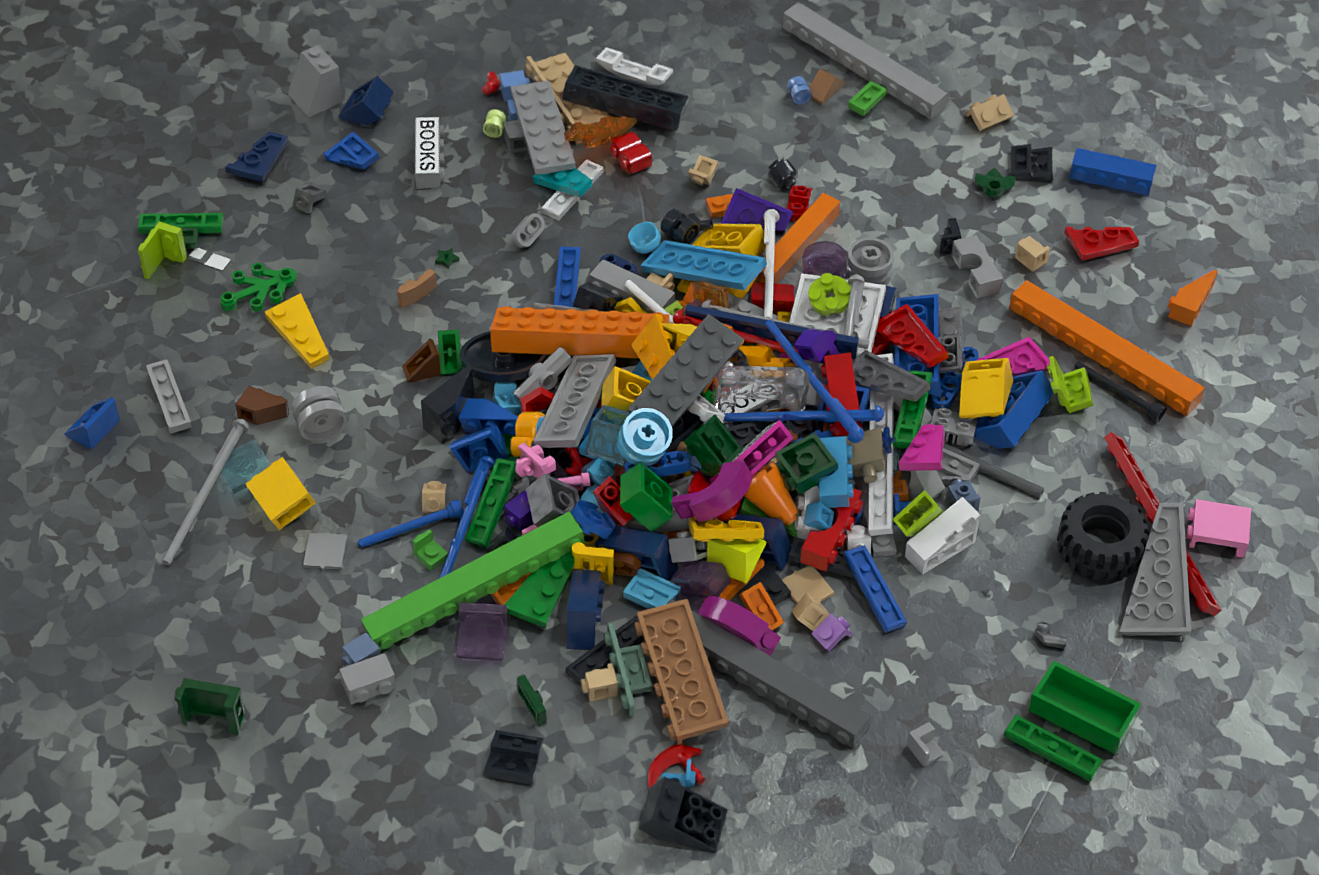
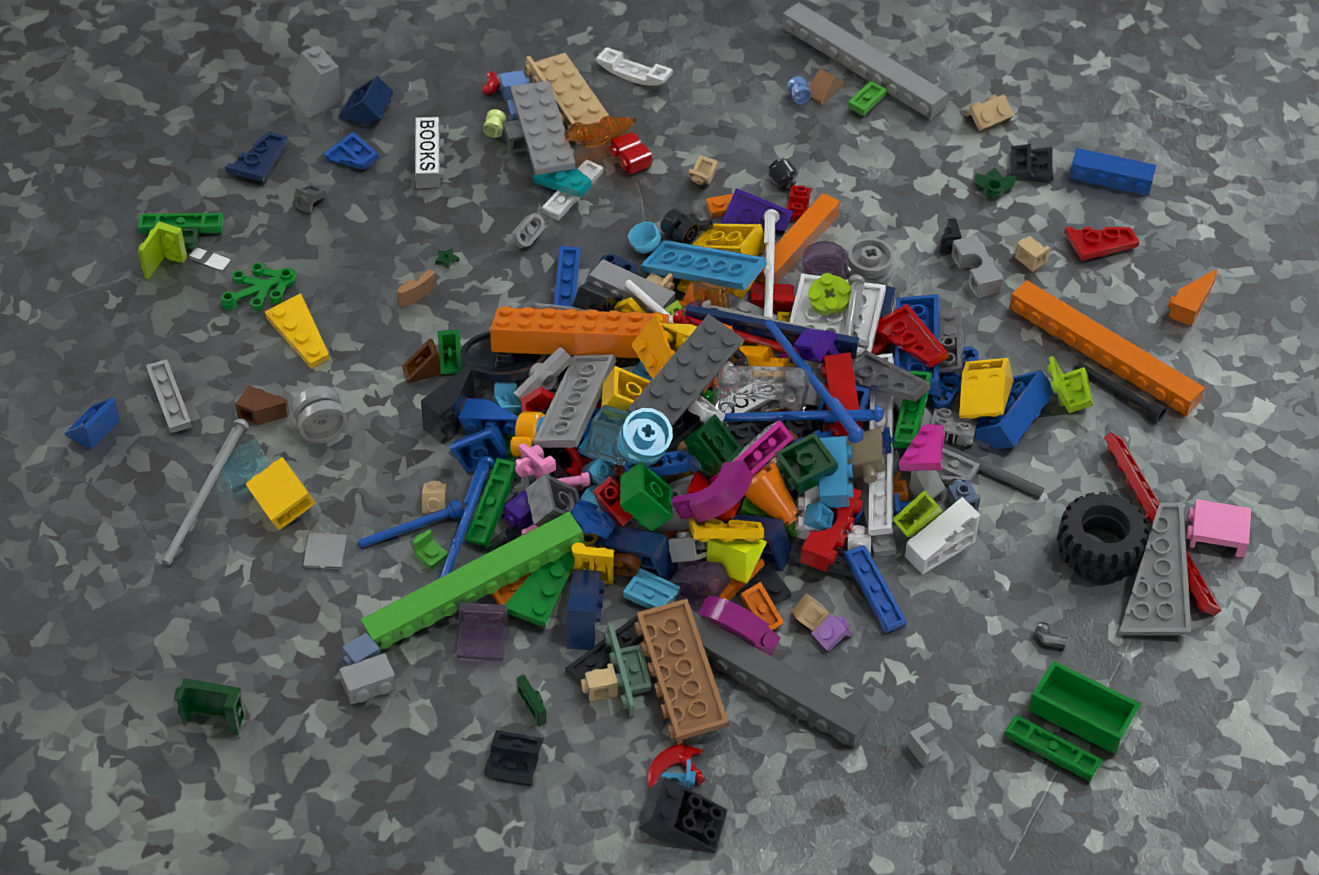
(624, 97): black bracket -> none
(810, 582): tan piece -> none
(1023, 357): dark pink wing -> none

